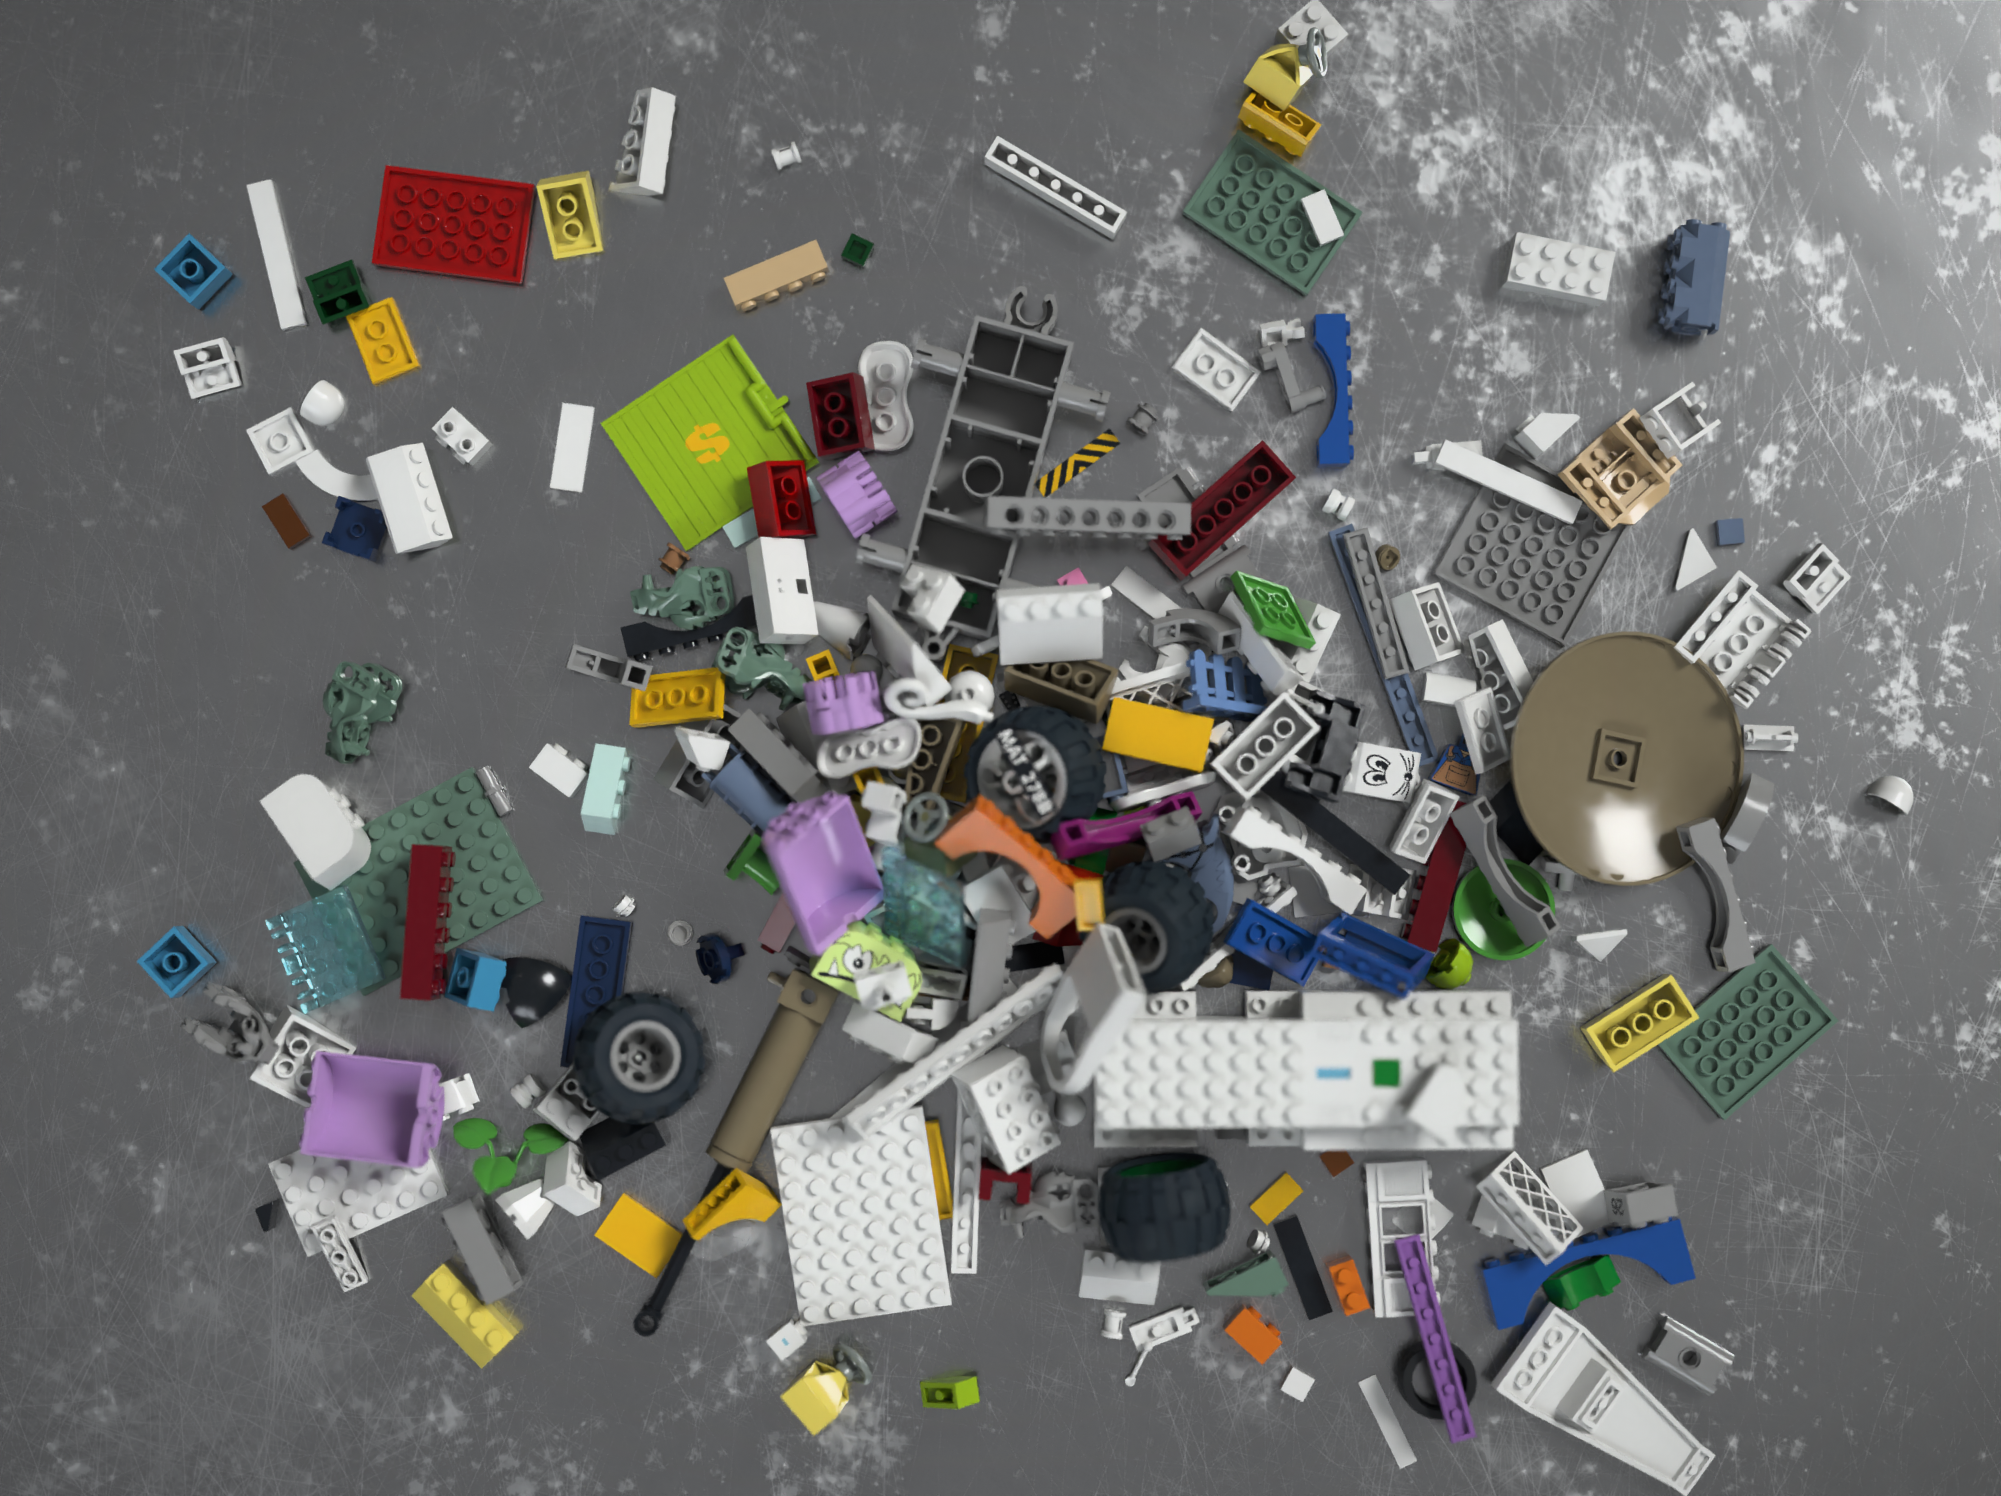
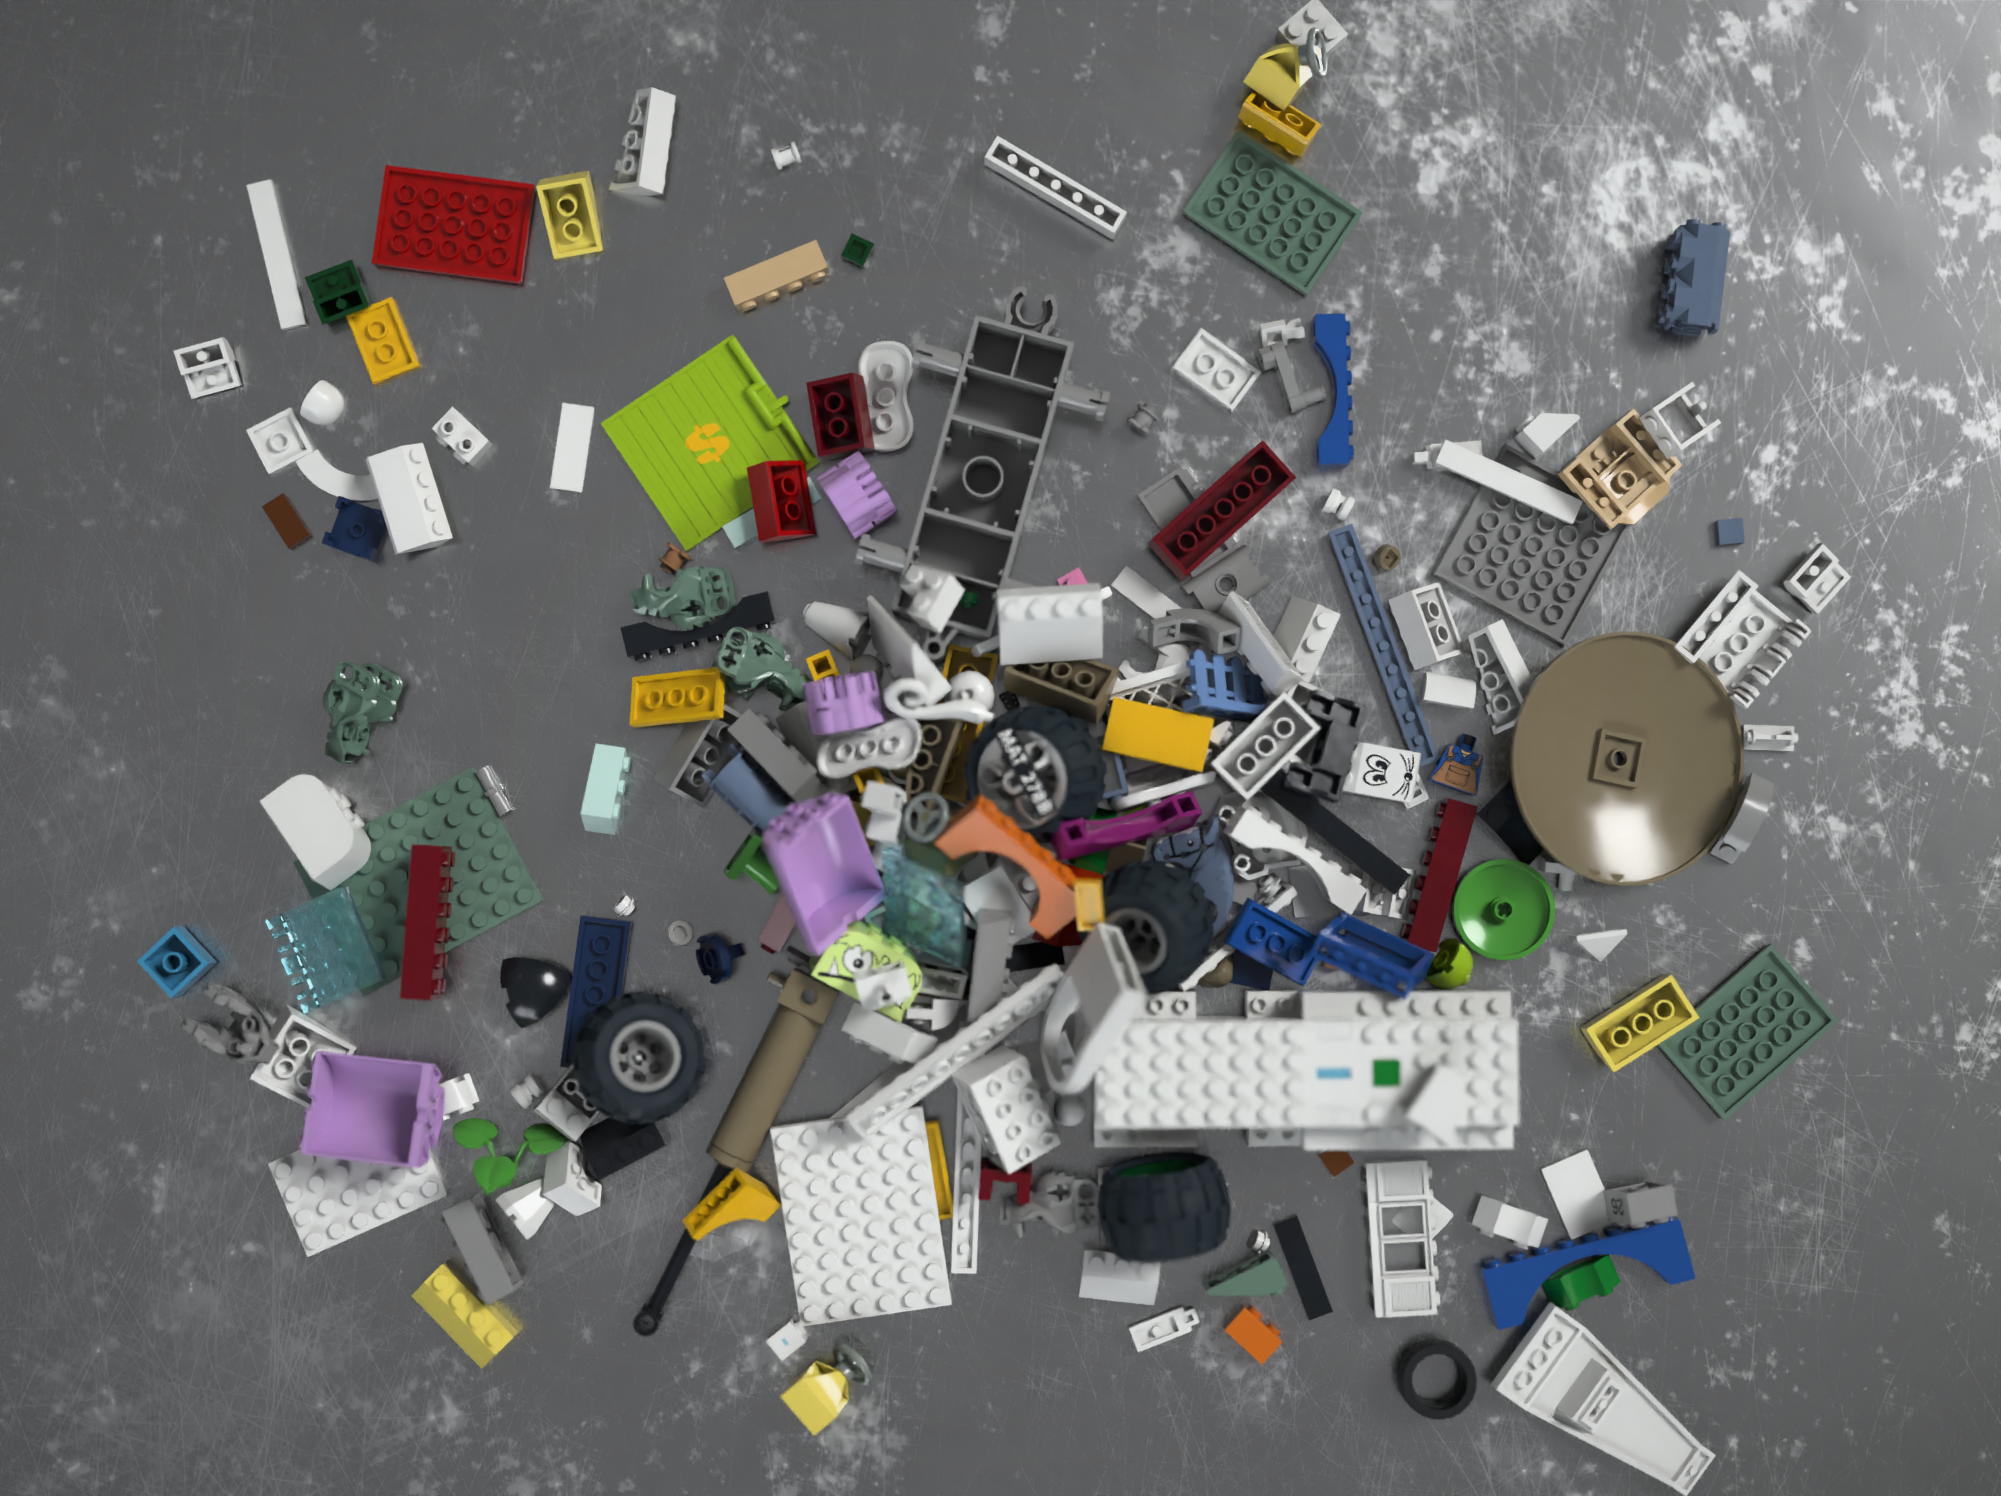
(193, 271): dark azure brick -> none
(267, 1215): black slope -> none
(334, 1240): white tile -> none
(475, 979): dark azure brick -> none
(560, 770): white brick -> none
(608, 667): light grey arch -> none
(639, 1235): yellow tile -> none
(703, 748): white slope -> none
(781, 590): white brick -> none
(950, 1392): lime slope -> none
(1077, 463): sticker -> none
(1113, 1324): white bush -> none
(1130, 1379): white hinge -> none
(1170, 834): light grey brick -> none
(1177, 514): light grey brick -> none
(1229, 1133): light grey plate -> none
(1272, 610): bright green plate -> none
(1276, 1198): yellow tile -> none
(1297, 1384): white tile -> none
(1317, 708): white hinge -> none
(1322, 217): white tile -> none
(1347, 1285): orange brick -> none
(1375, 603): light grey tile -> none
(1387, 1421): white sticker -> none
(1424, 821): white slope -> none
(1434, 1338): medium lavender tile -> none
(1483, 730): white tile -> none
(1522, 1214): white fence -> none
(1529, 915): light grey arch -> none
(1558, 269): white brick -> none
(1694, 561): white tile -> none
(1703, 1367): light grey piece -> none
(1730, 941): light grey arch -> none
(1894, 791): white helmet -> none

